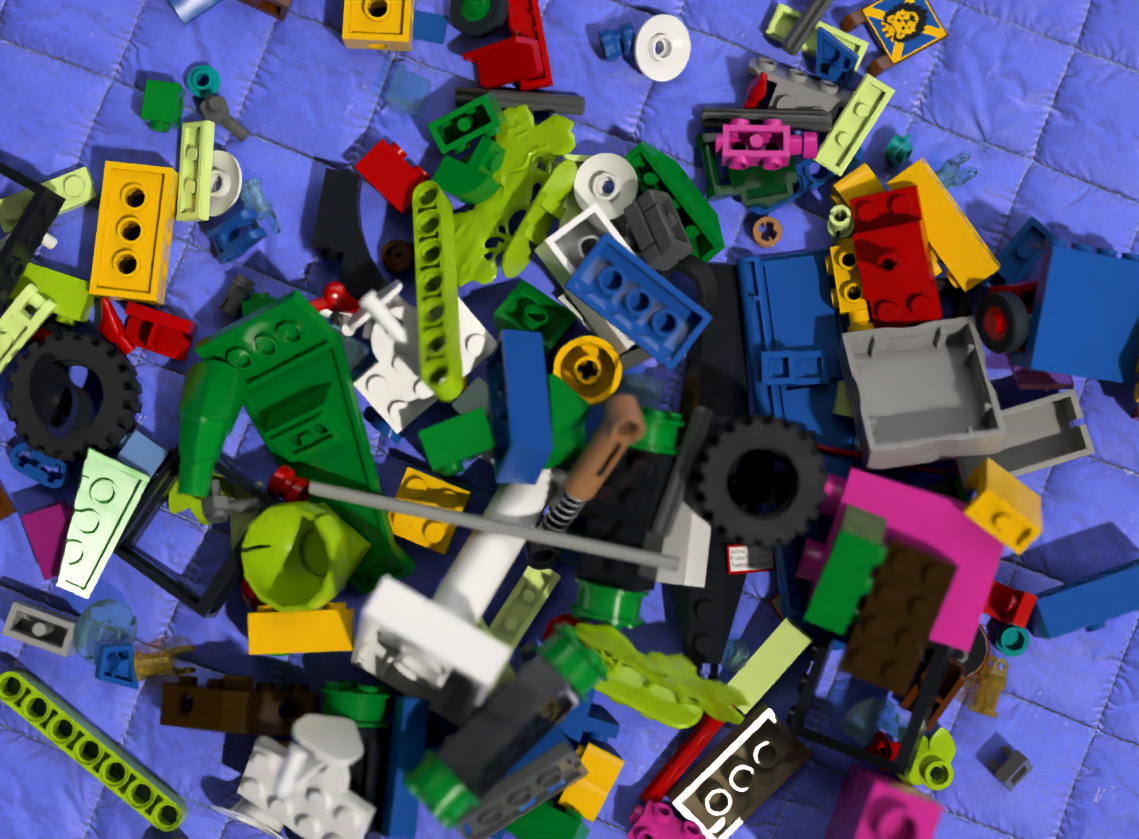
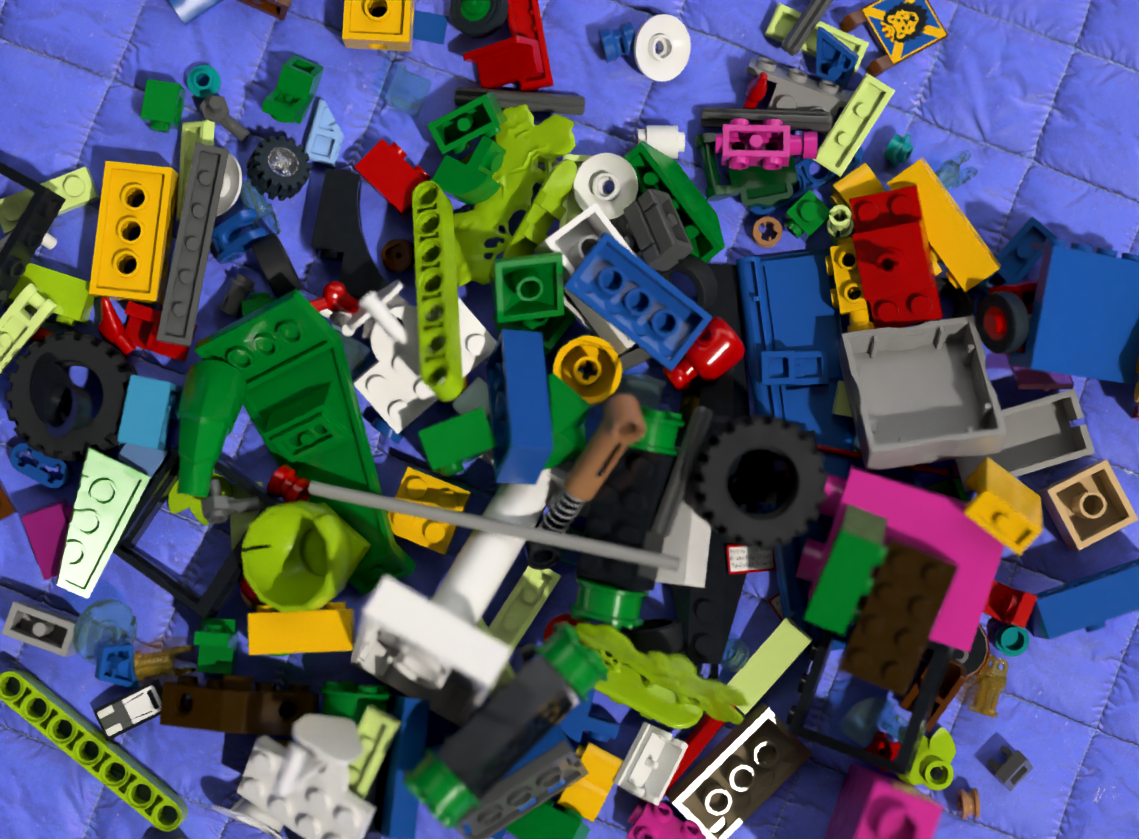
(130, 710): none -> slope
(148, 412): none -> dark azure panel
(192, 245): none -> dark grey plate
(217, 645): none -> green brick
(276, 265): none -> black tyre
(279, 155): none -> black wheel
(294, 90): none -> green brick
(324, 138): none -> light blue tile
(376, 735): none -> yellowish green tile
(527, 287): none -> green slope
(650, 763): none -> white hinge
(656, 635): none -> black tyre
(663, 138): none -> white brick
(709, 356): none -> red piece
(806, 216): none -> green brick
(968, 803): none -> medium nougat bush
(1088, 505): none -> tan brick

